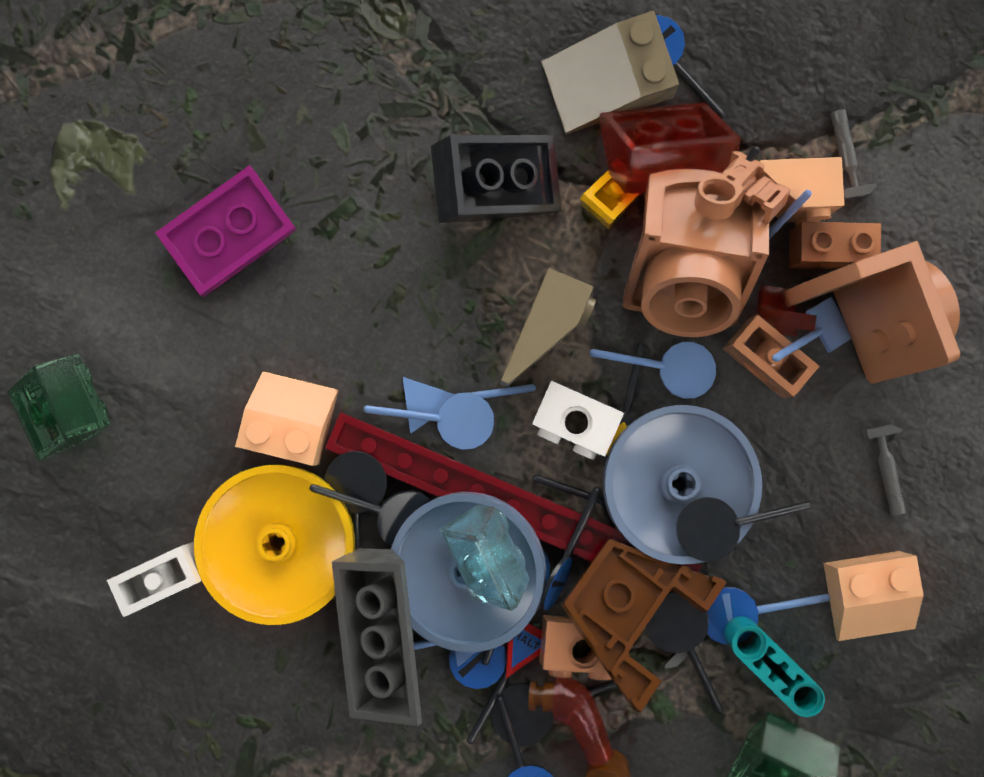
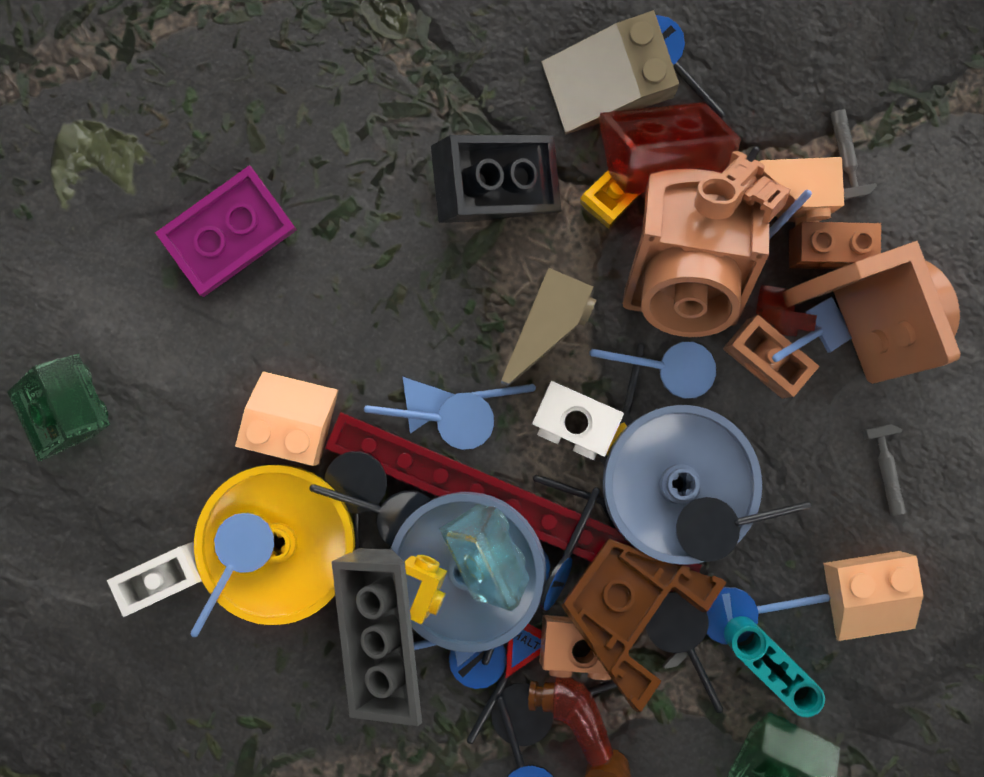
(243, 546): none -> medium blue piece
(429, 596): none -> yellow bracket

